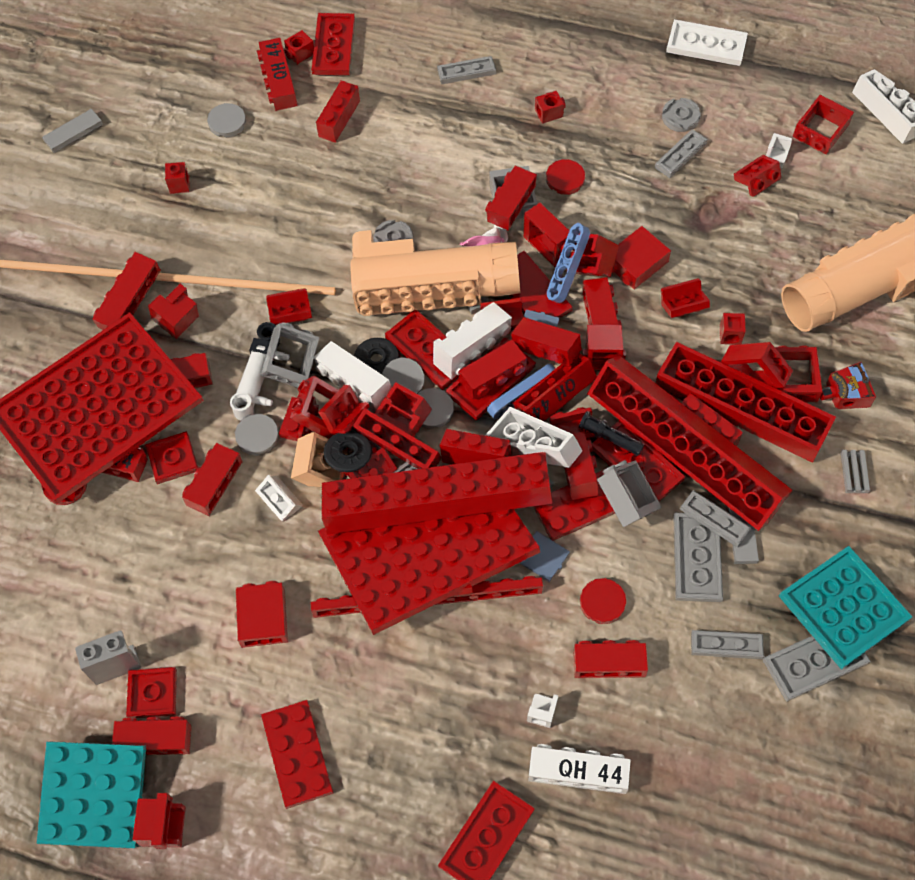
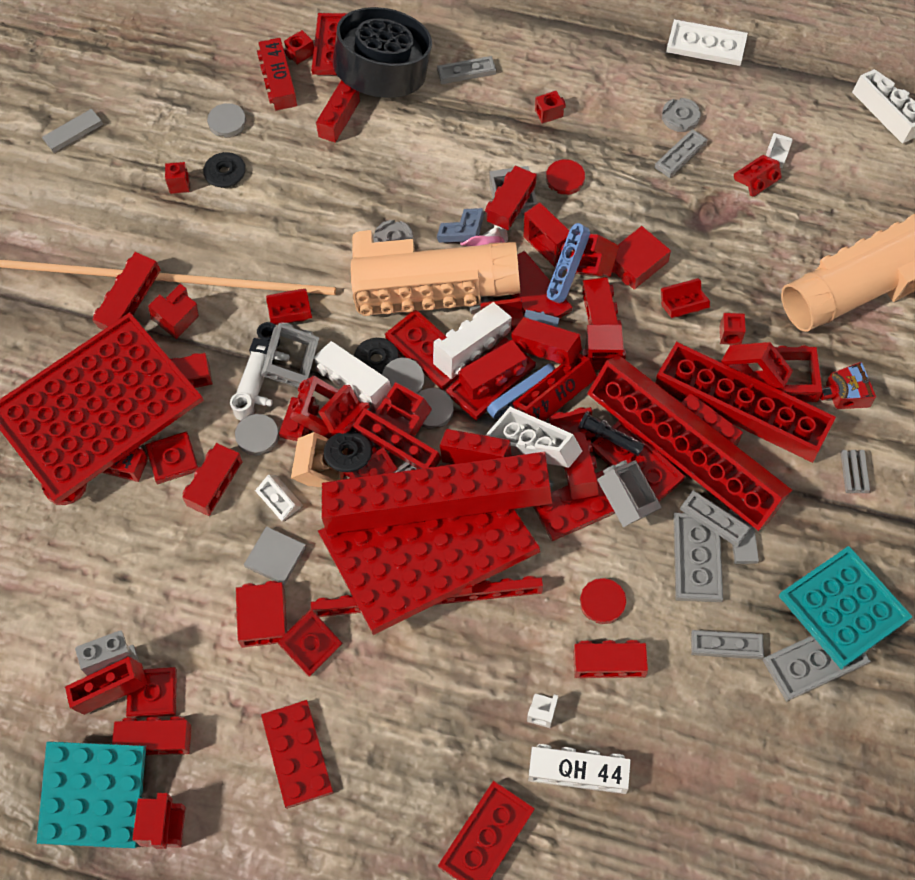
(106, 685): none -> red brick
(231, 177): none -> black wheel
(275, 555): none -> light grey tile
(309, 643): none -> red tile
(381, 52): none -> black wheel
(465, 229): none -> sand blue plate
(548, 560): sand blue piece -> none
(823, 107): red window -> none

